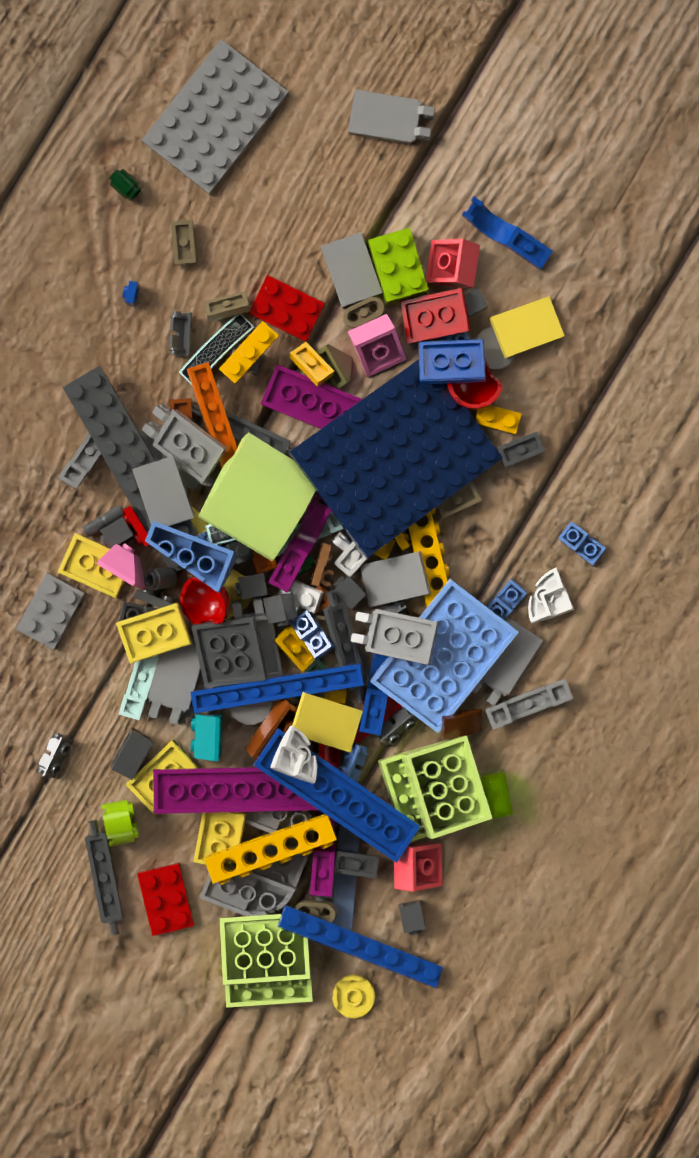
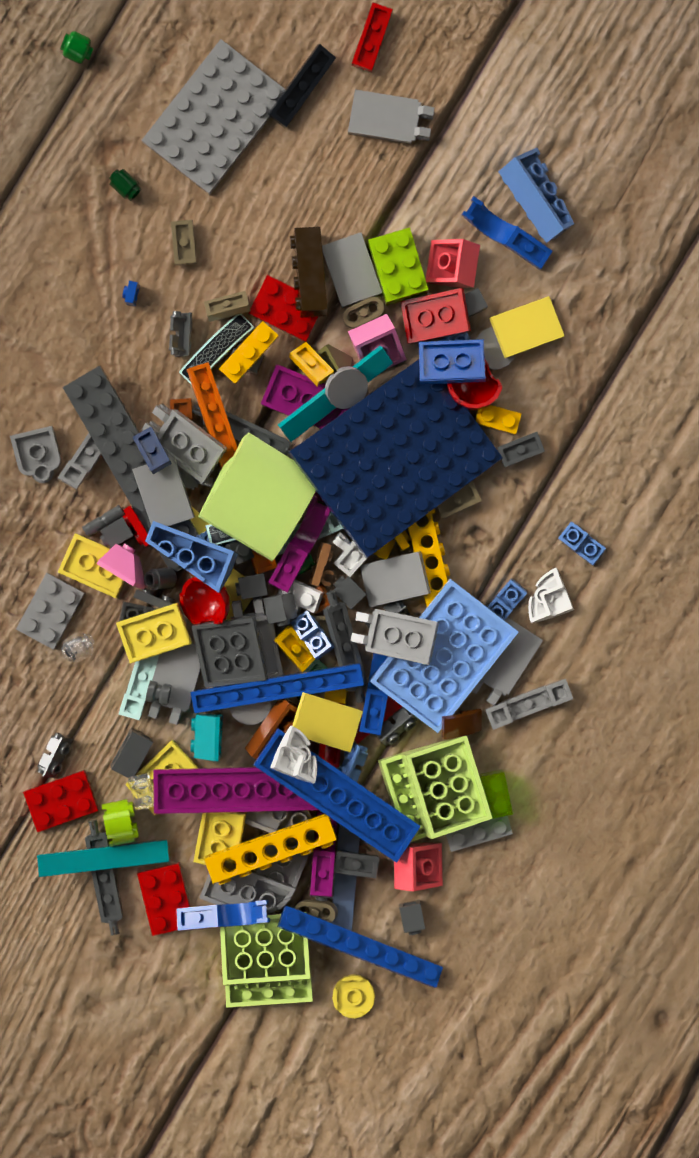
(37, 453): none -> light grey plate
(61, 800): none -> red plate
(76, 47): none -> green head
(78, 646): none -> clear head
(102, 858): none -> teal tile
(142, 791): none -> clear bracket
(152, 450): none -> dark blue plate
(158, 692): none -> dark grey wheel
(222, 915): none -> piece
(301, 85): none -> black plate
(310, 272): none -> dark brown brick
(320, 406): none -> teal tile
(346, 387): none -> light grey tile
(372, 37): none -> red plate
(479, 833): none -> light grey plate
(537, 194): none -> medium blue wedge

